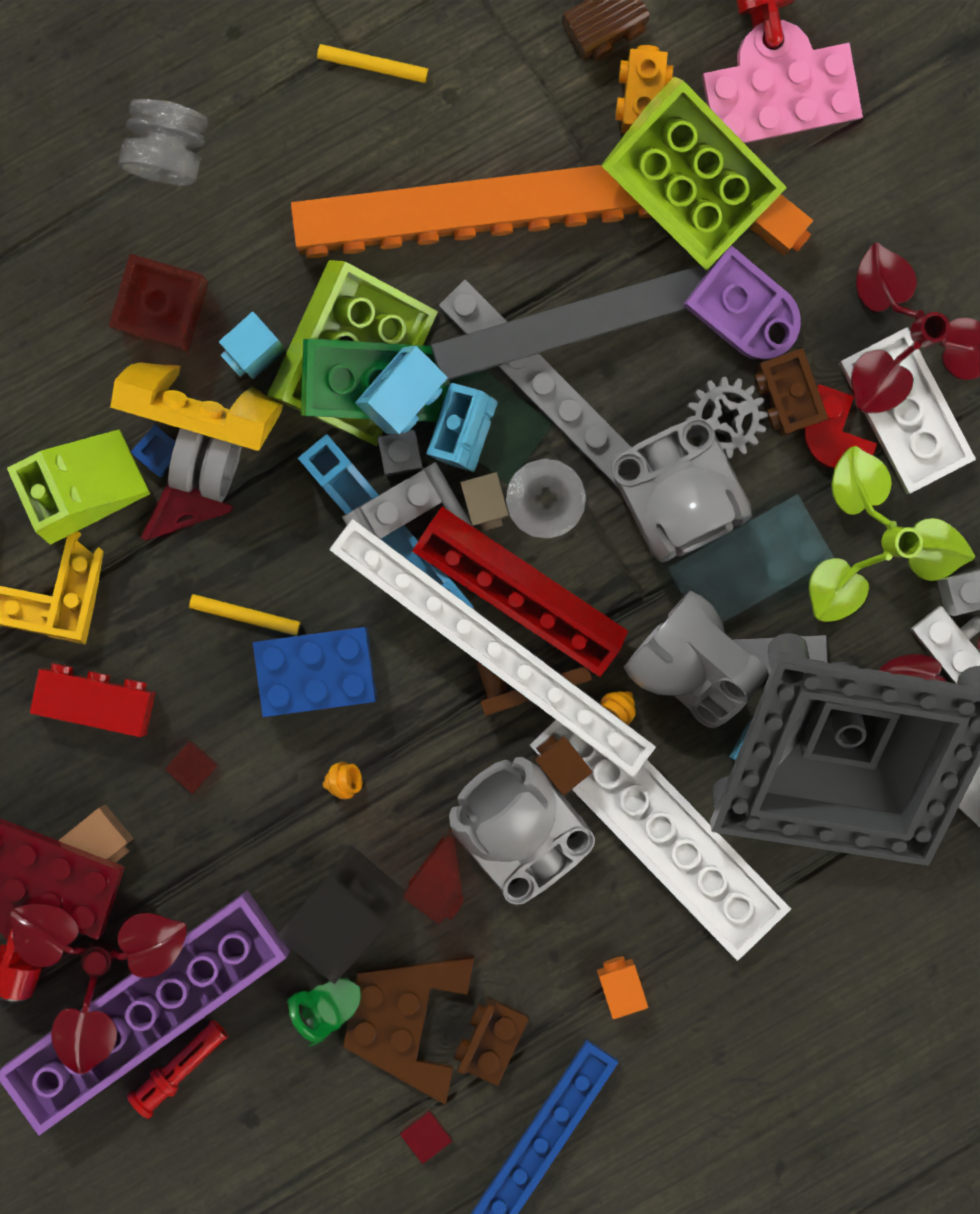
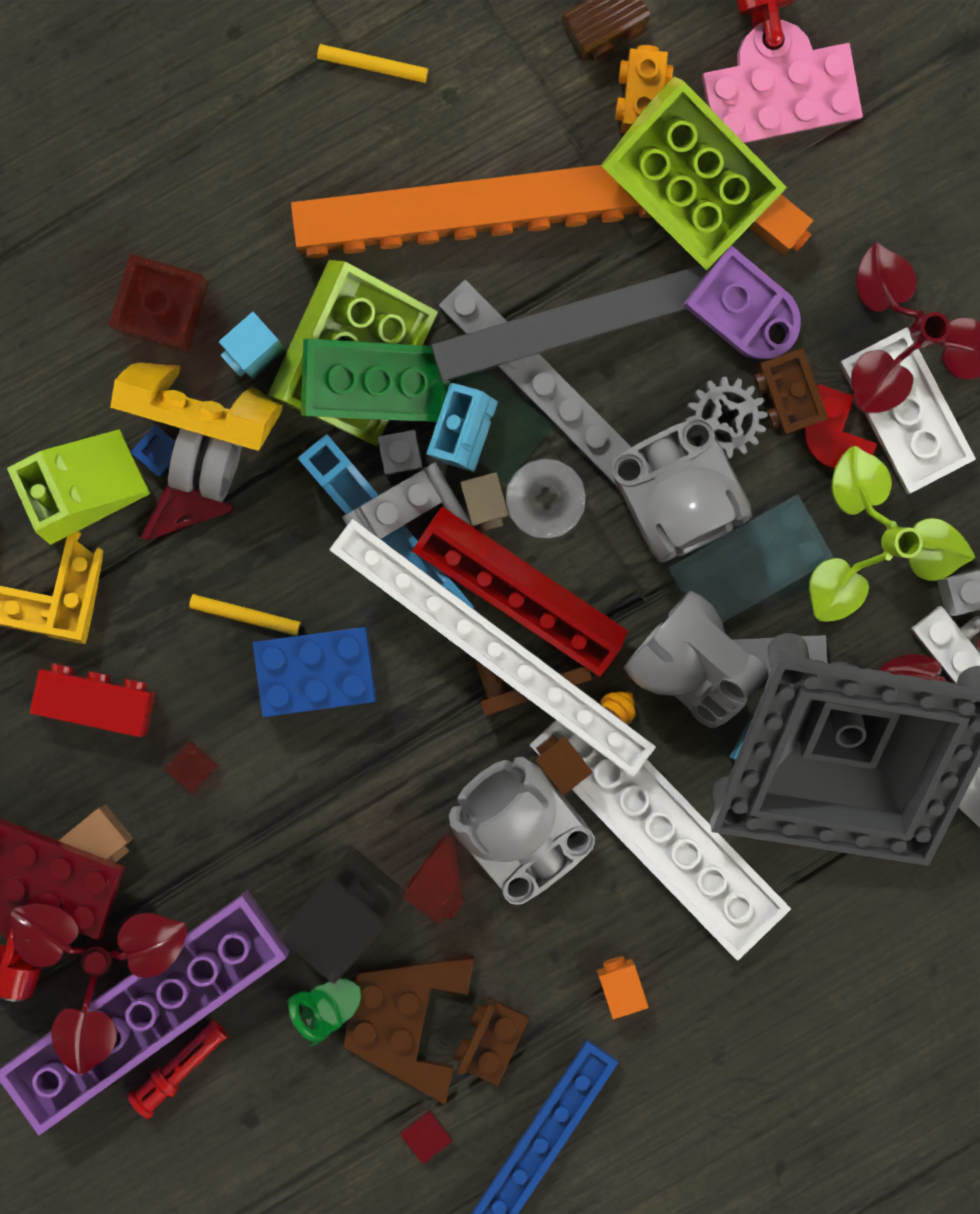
(165, 134): clear wheel -> none
(343, 780): light orange plate -> none
(402, 391): medium azure brick -> none

